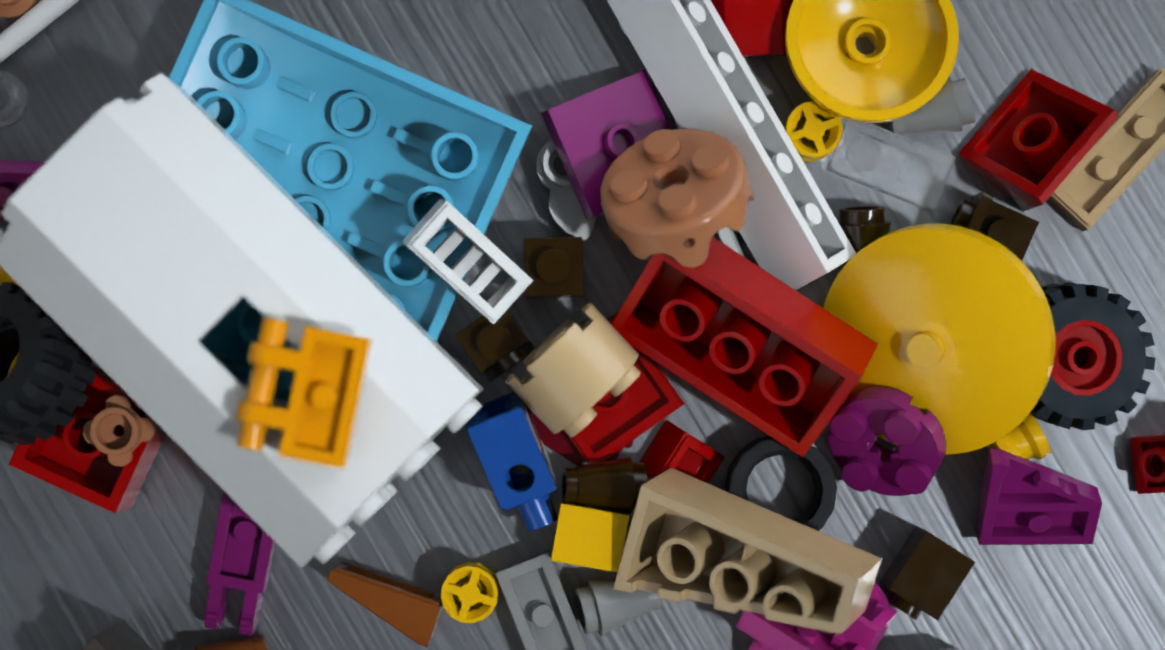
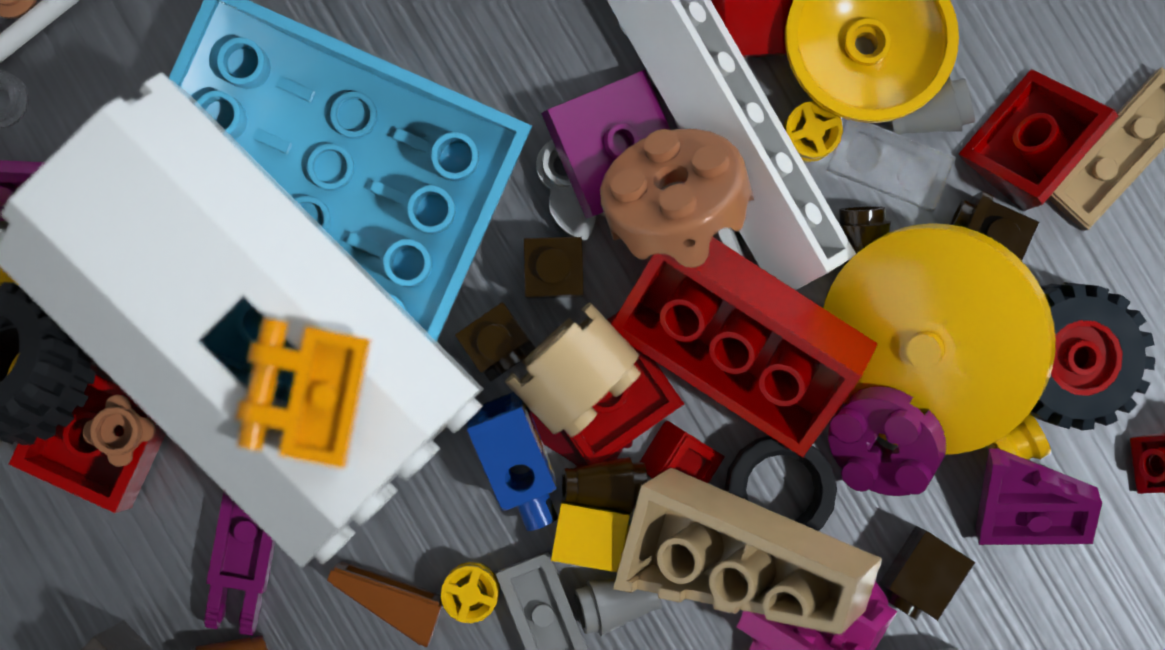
(431, 224): white slope -> none

